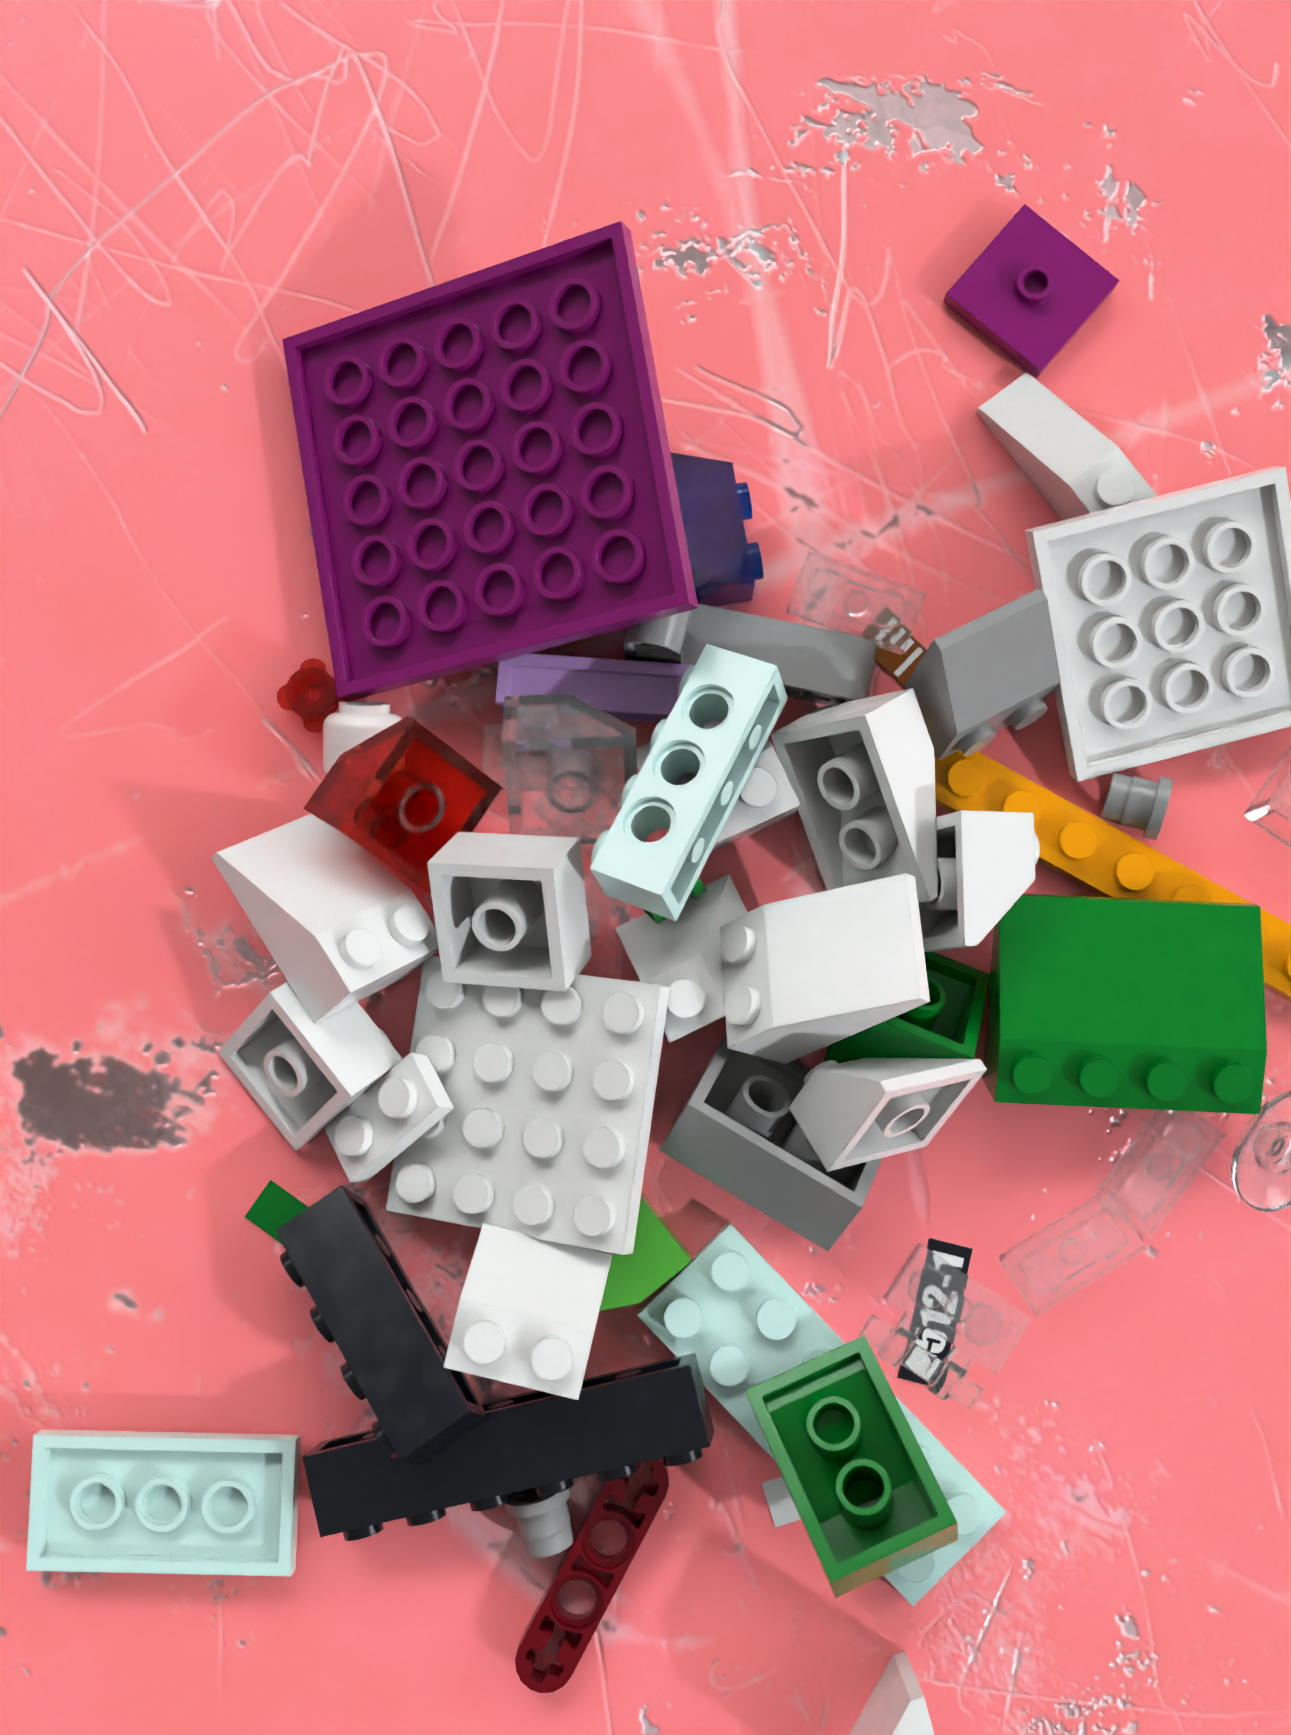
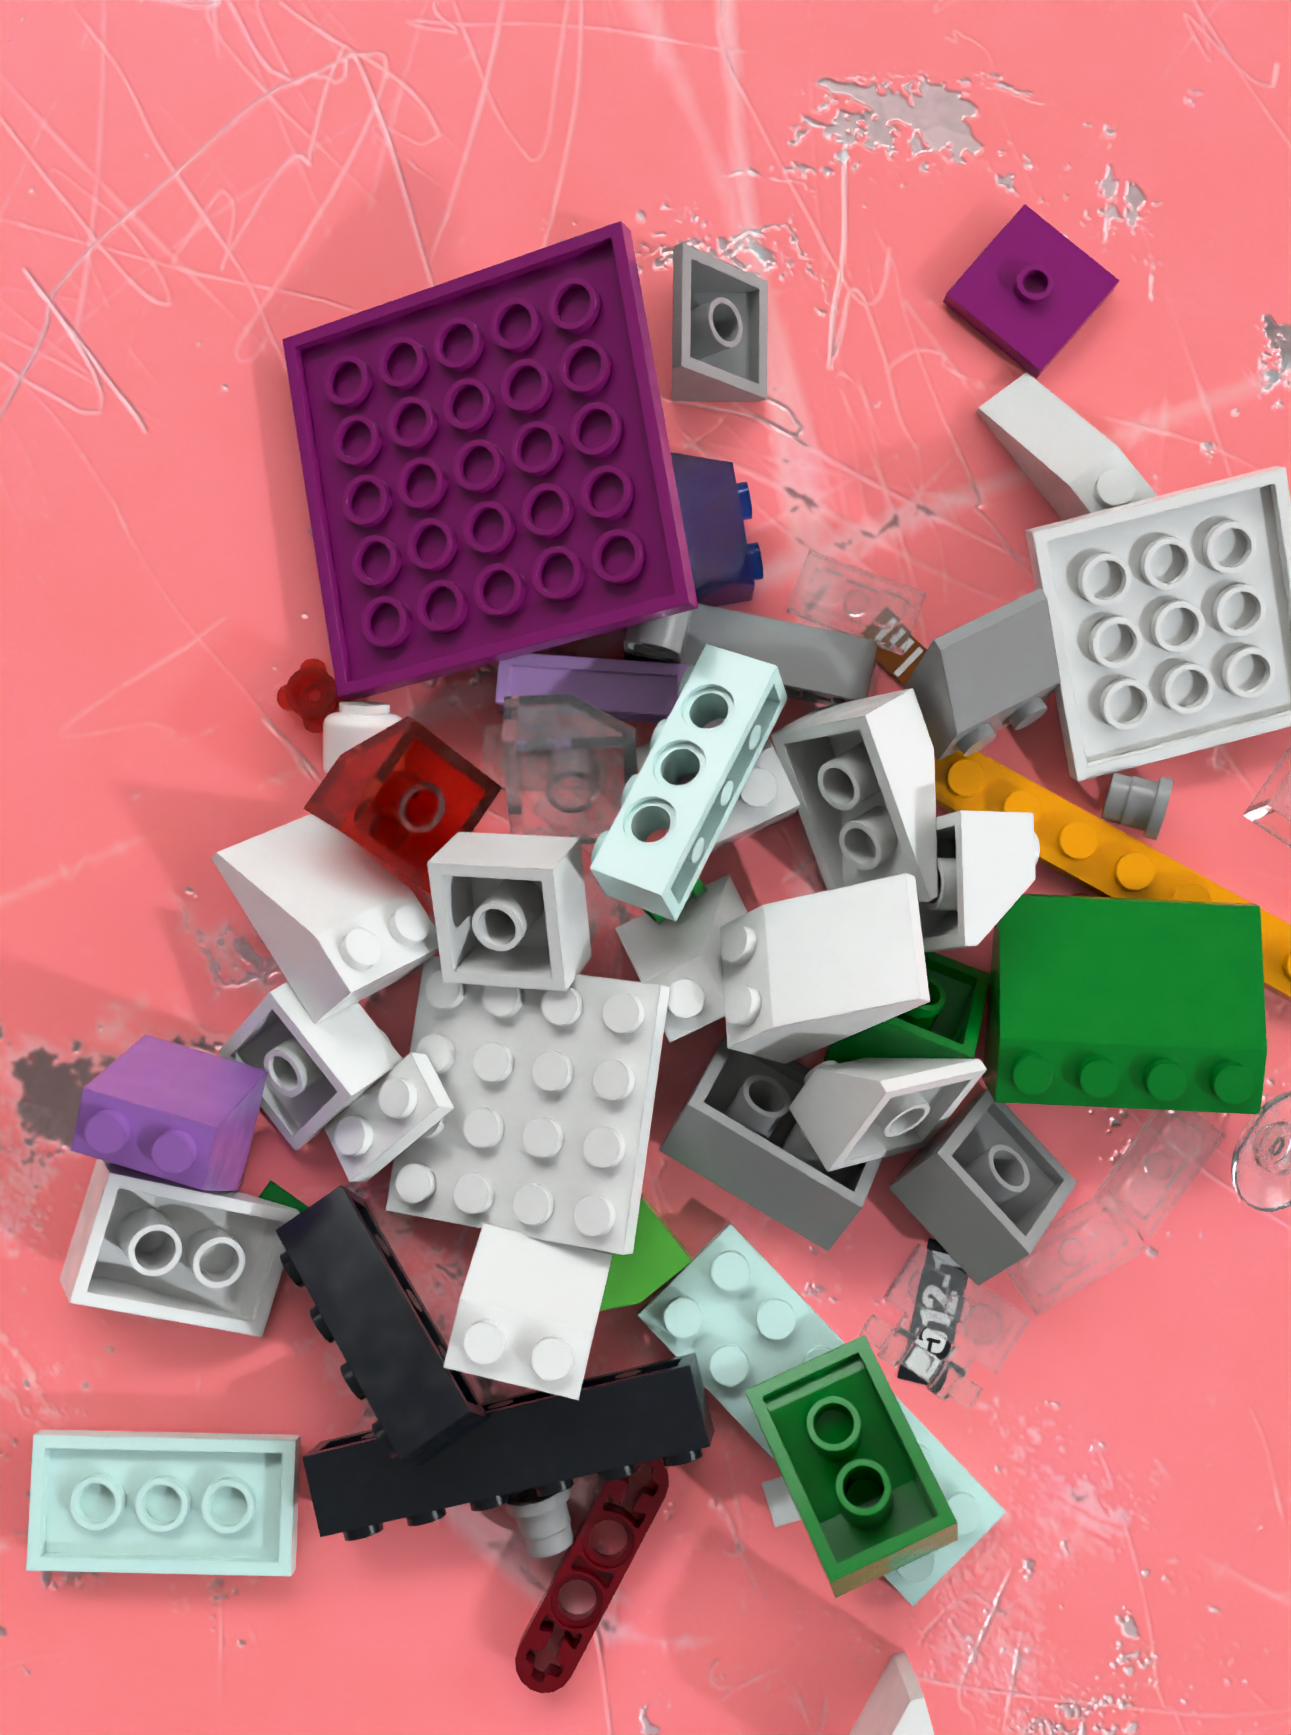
(172, 1114): none -> medium lavender slope
(175, 1251): none -> white slope
(717, 330): none -> light grey slope
(984, 1188): none -> light grey slope

